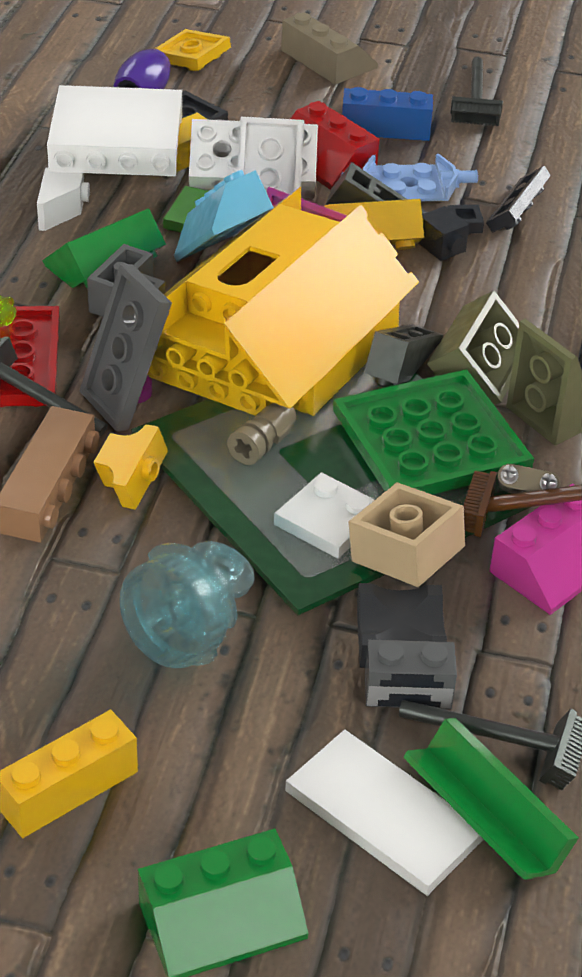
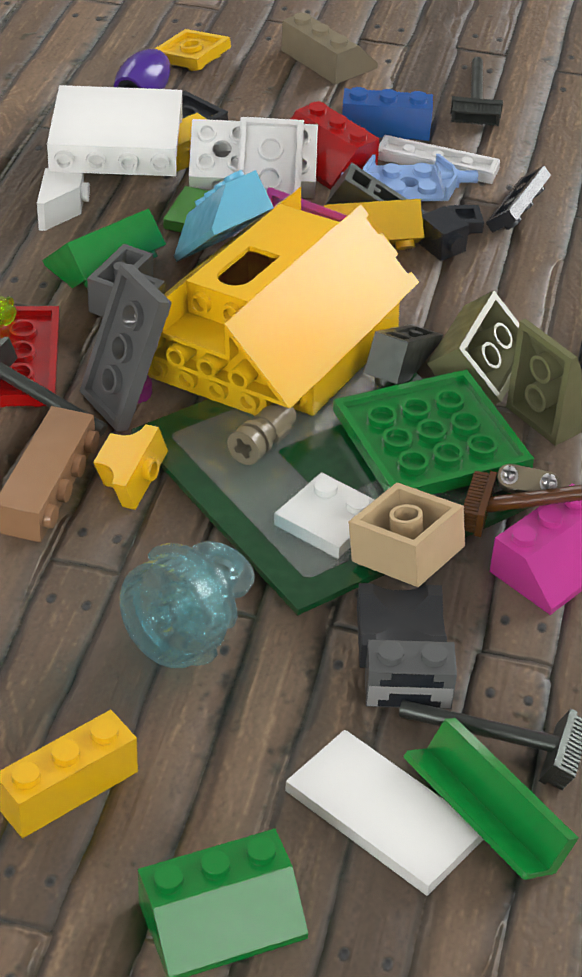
(412, 152): none -> white tile

